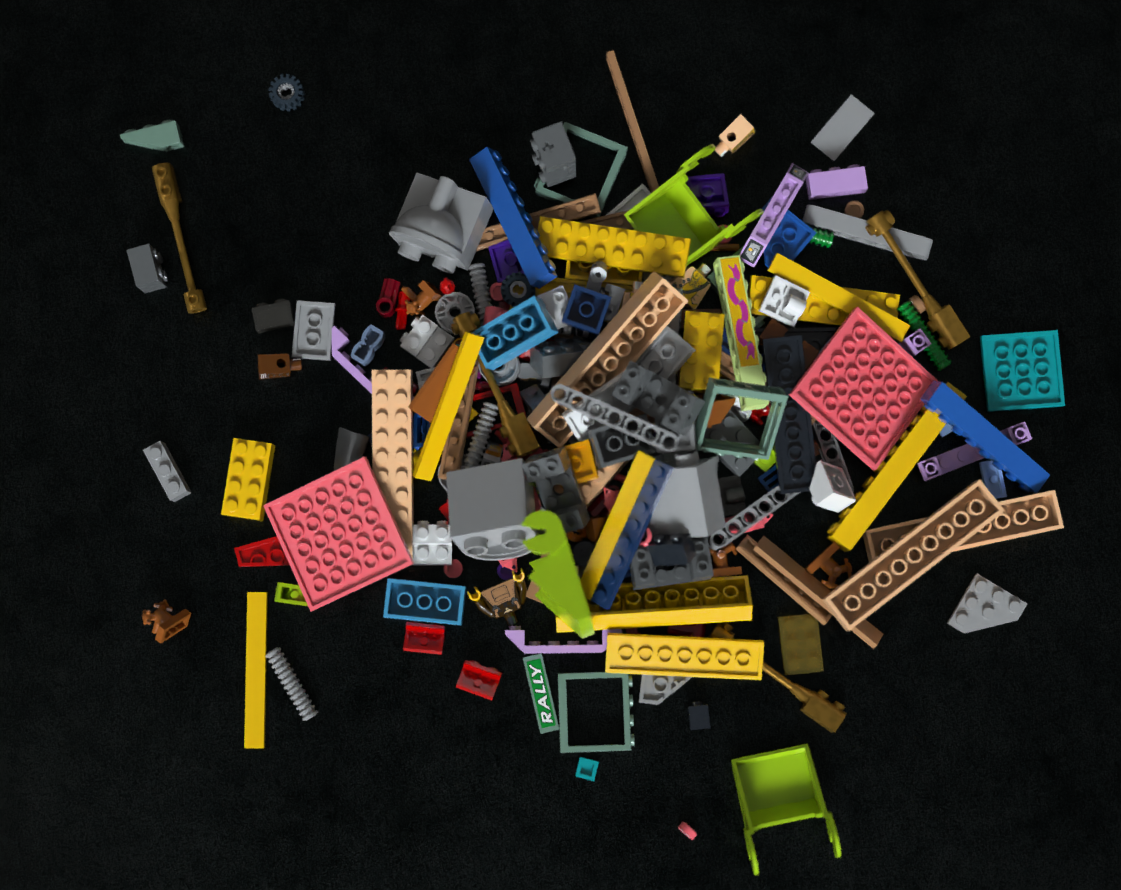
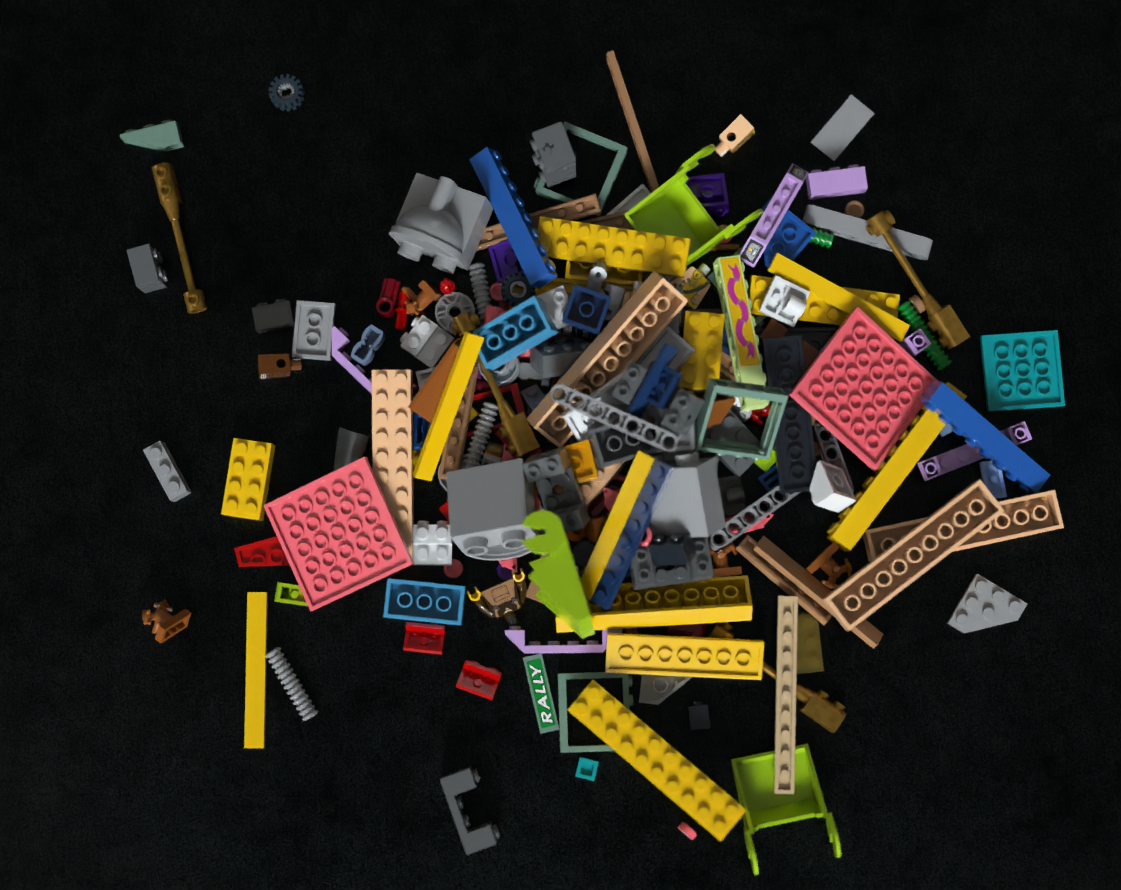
(476, 837): none -> dark grey plate
(657, 760): none -> yellow brick
(658, 383): none -> dark blue bracket
(785, 694): none -> tan plate

